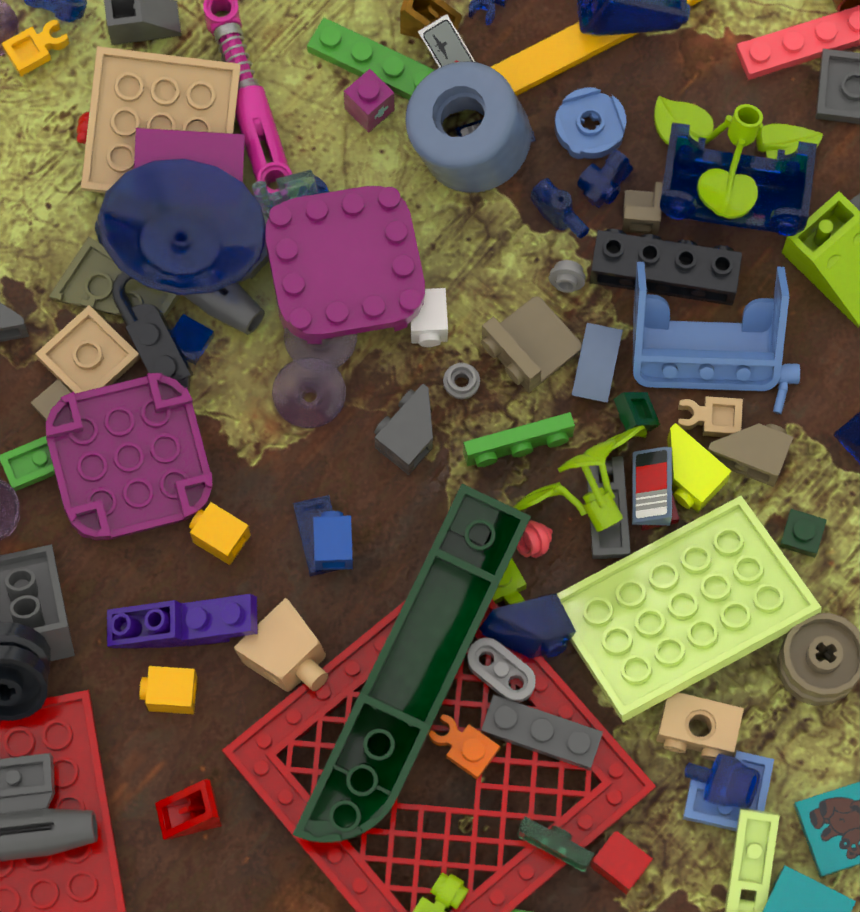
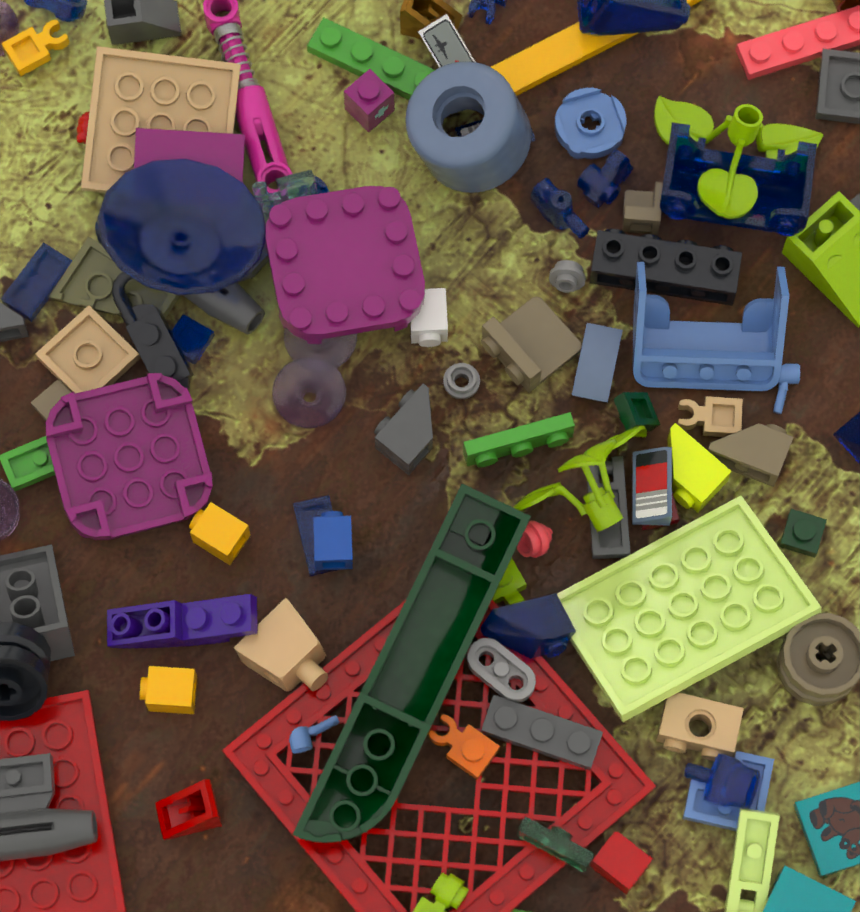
(36, 282): none -> clear blue plate
(301, 736): none -> medium blue hand

